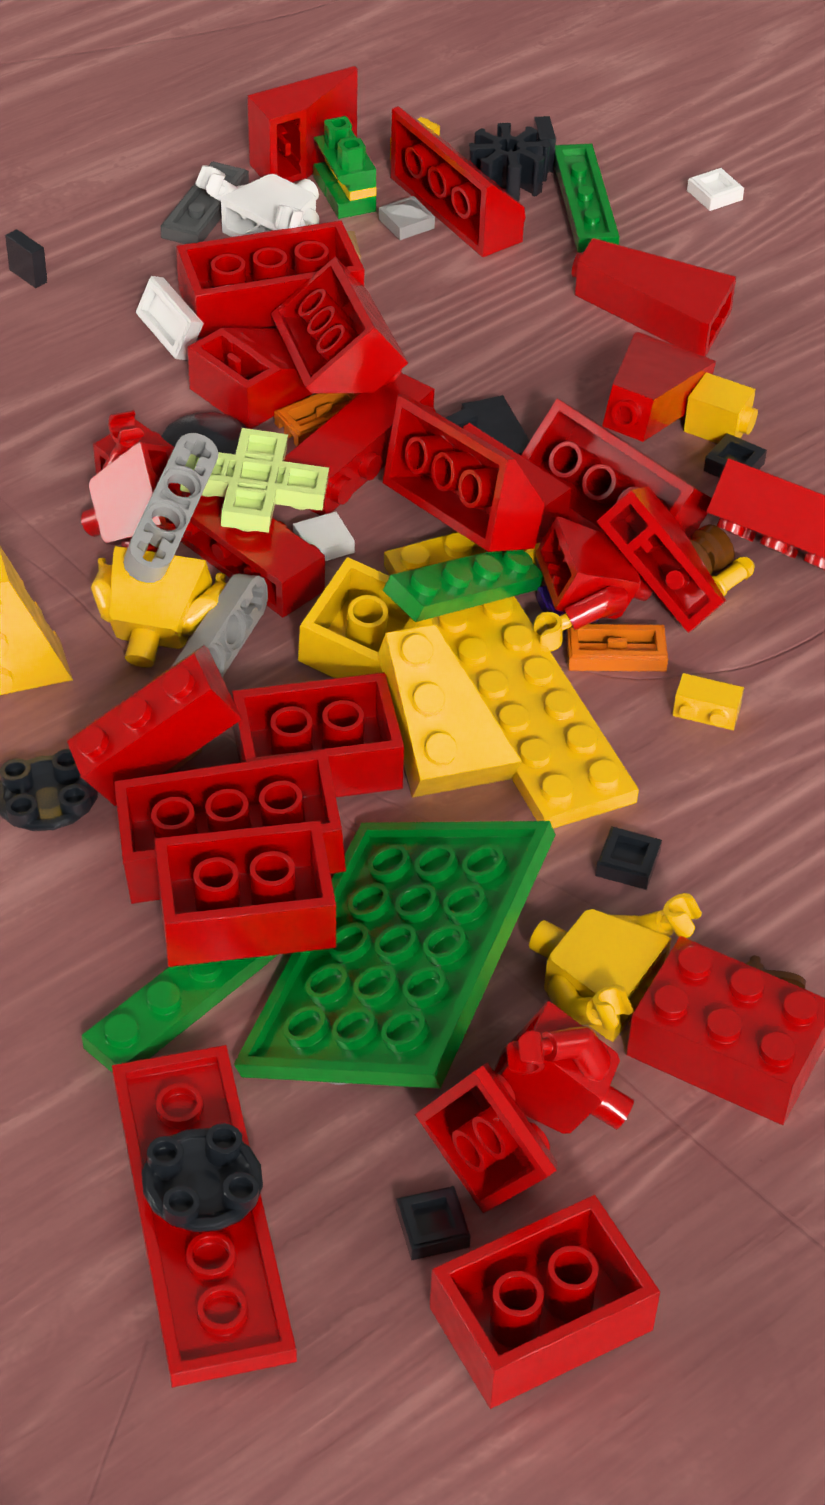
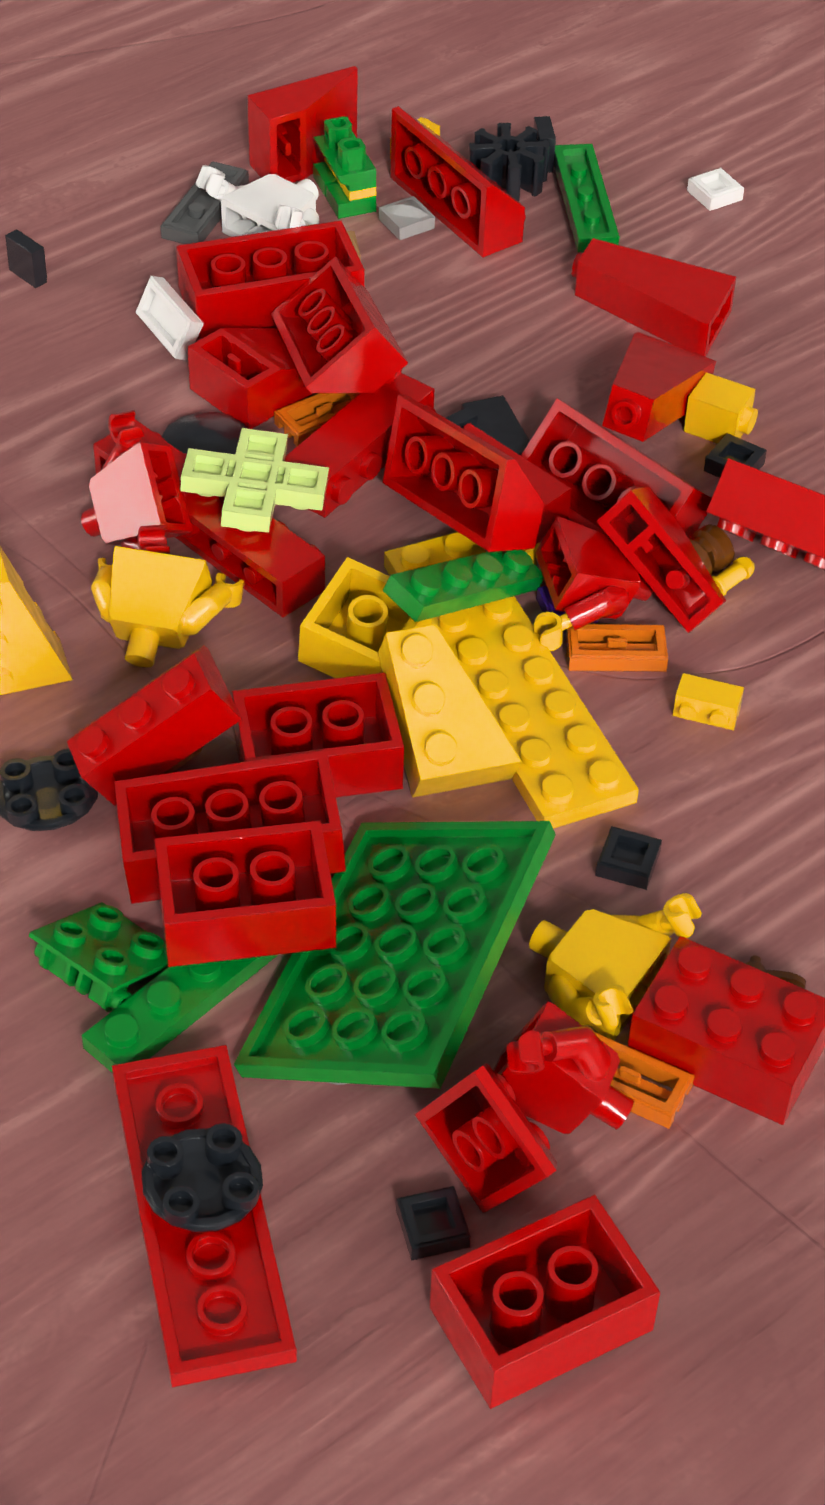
(99, 953): none -> green hinge
(171, 506): light grey beam -> none
(230, 621): light grey beam -> none
(327, 534): white tile -> none
(649, 1099): none -> orange tile

